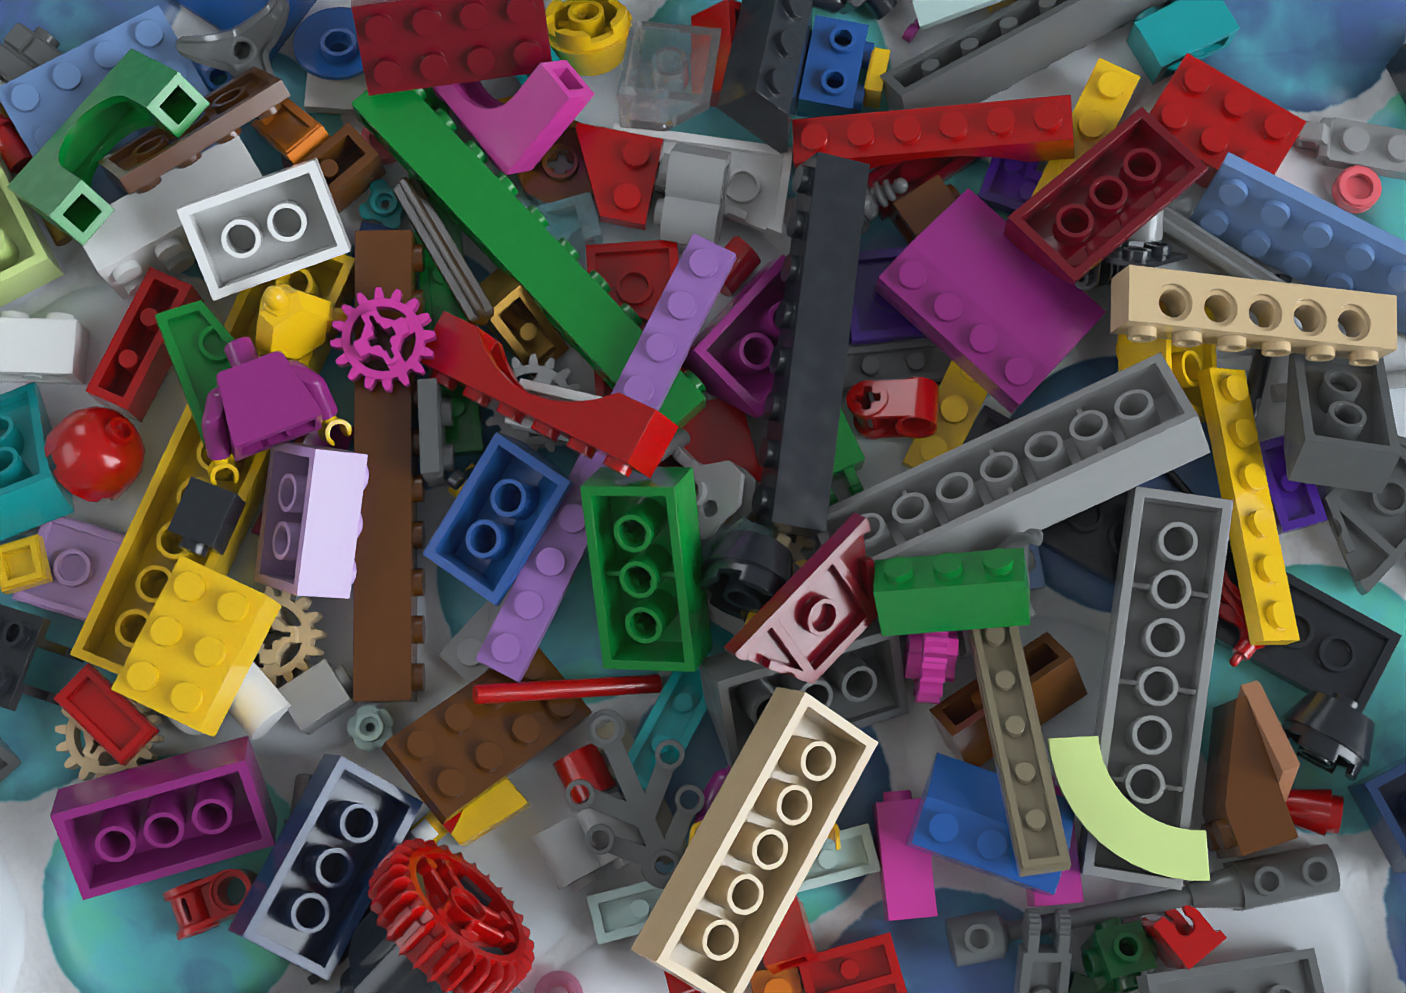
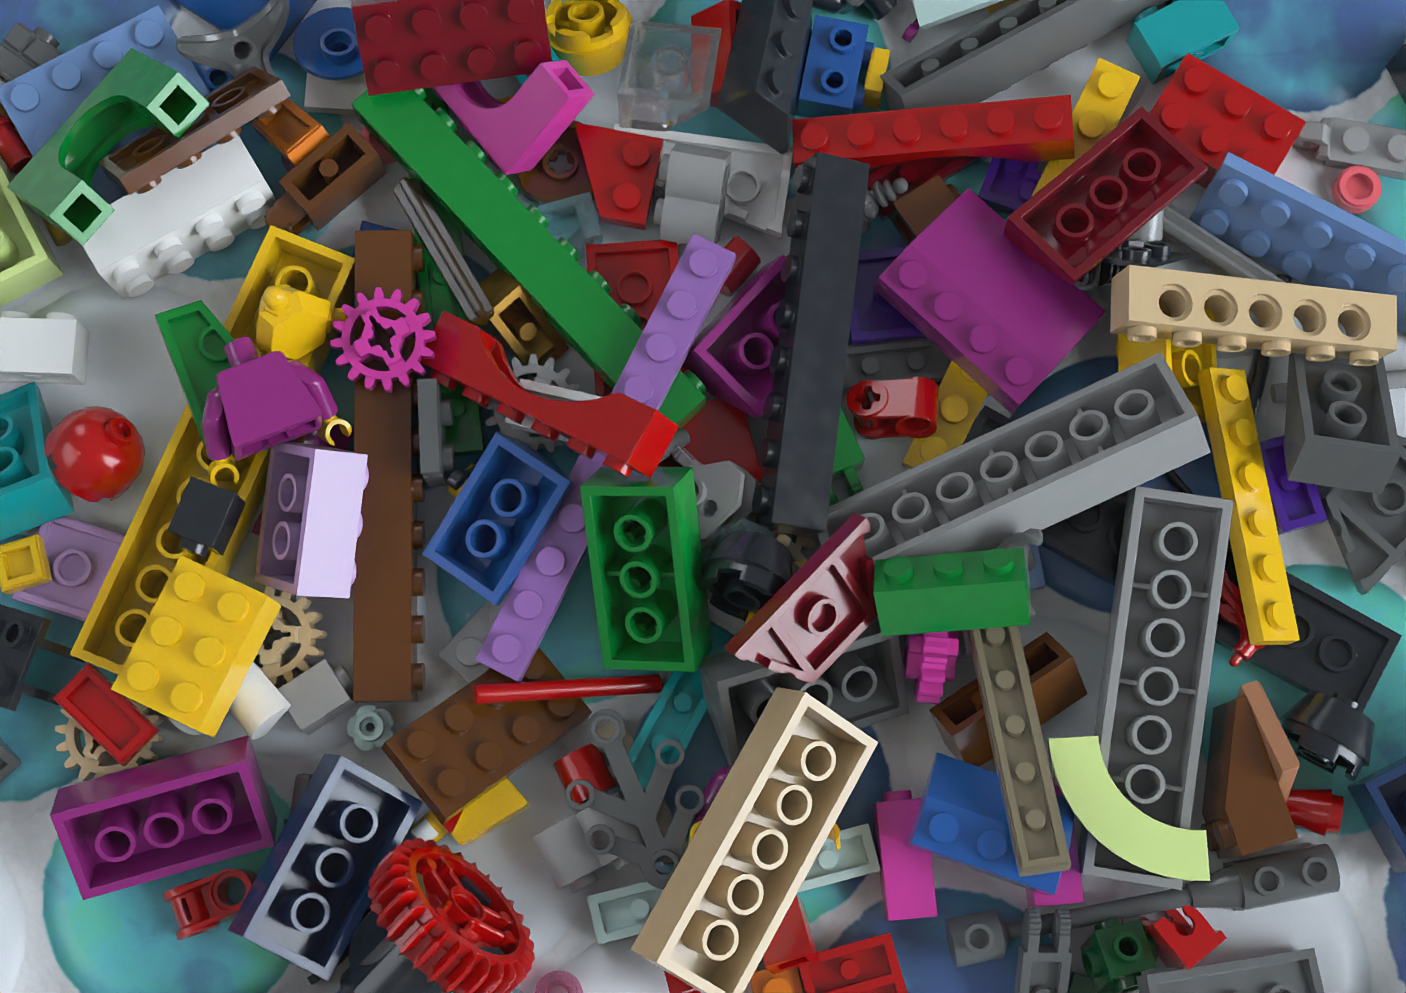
(137, 354): red brick -> none
(264, 229): white brick -> none
(372, 208): teal plate -> none

